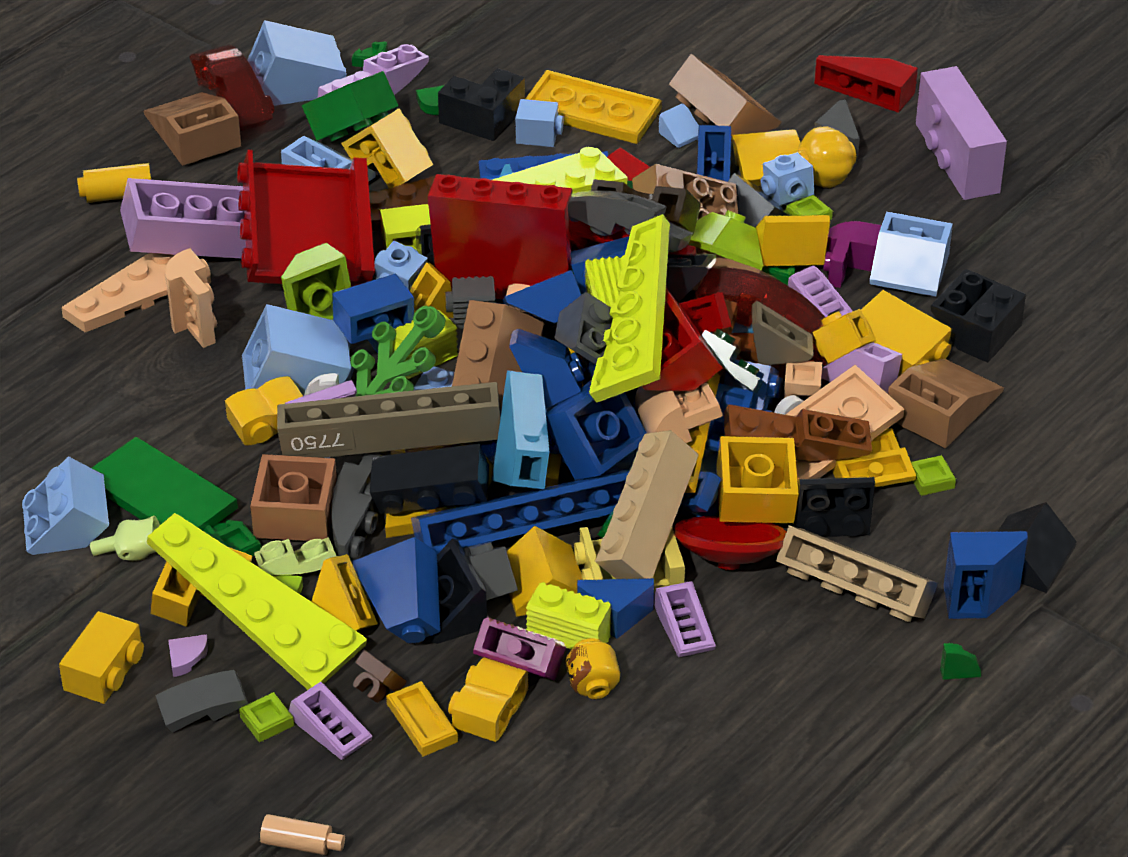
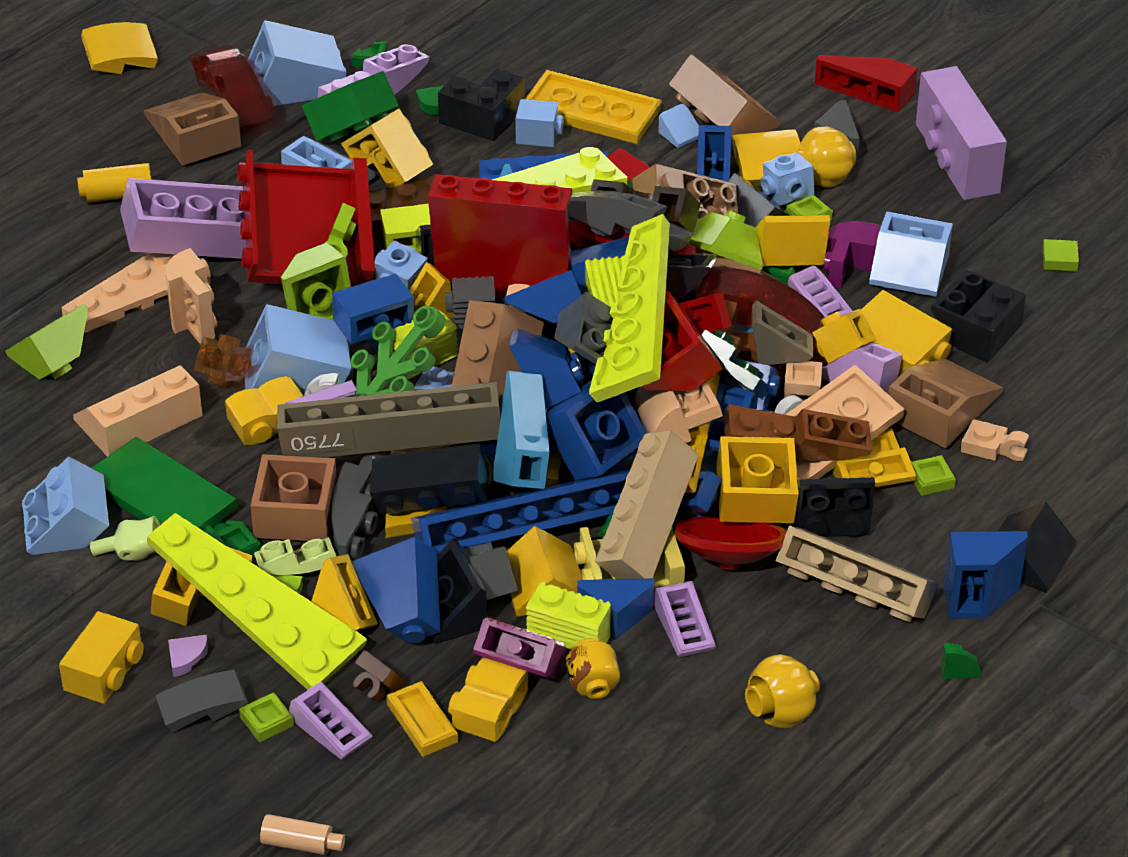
(52, 346): none -> lime slope
(119, 44): none -> yellow slope
(142, 410): none -> light nougat slope
(223, 359): none -> clear orange brick
(342, 229): none -> lime plate
(782, 687): none -> yellow plant
(991, 440): none -> light nougat plate
(1060, 255): none -> lime tile

